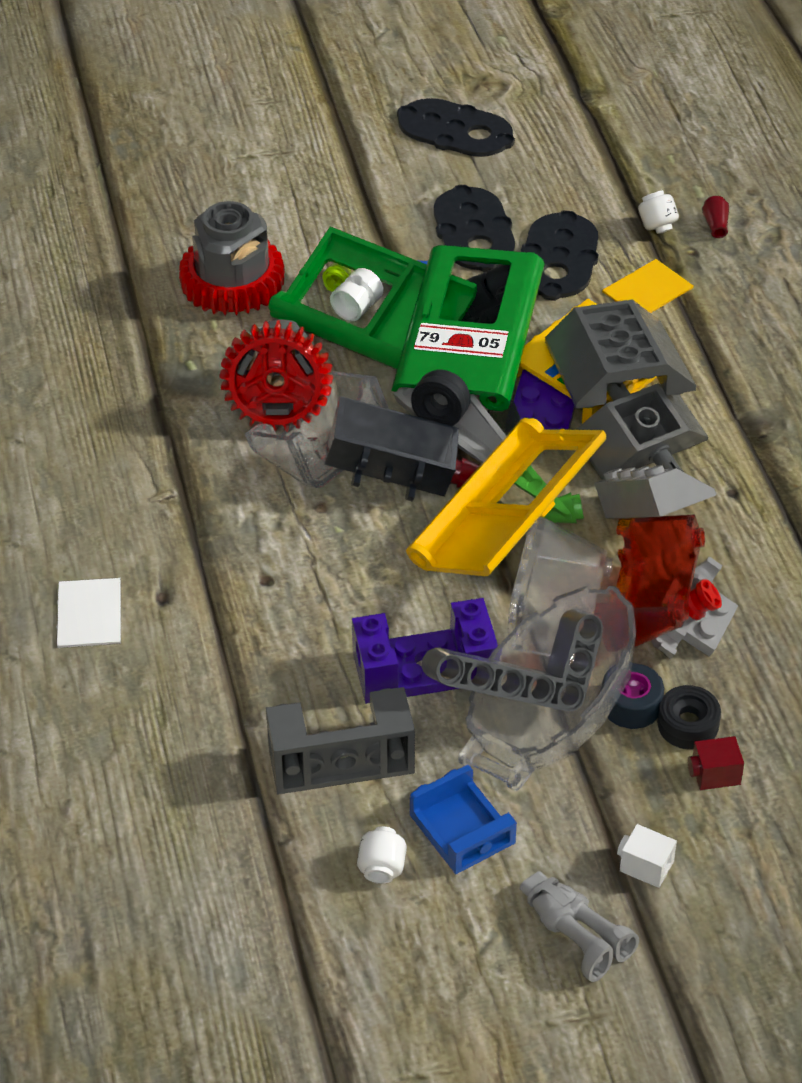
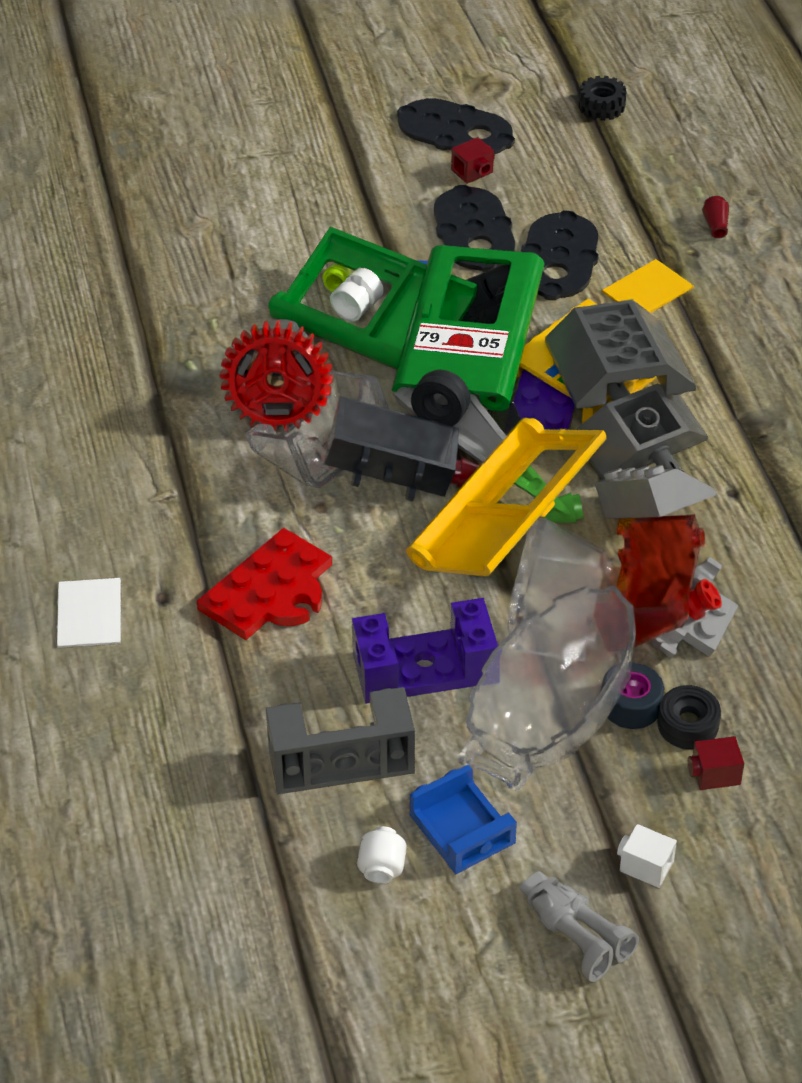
(231, 261): piece -> none
(269, 586): none -> red plate
(472, 160): none -> dark red brick
(521, 678): dark grey beam -> none
(602, 98): none -> black tyre
(658, 212): white head -> none

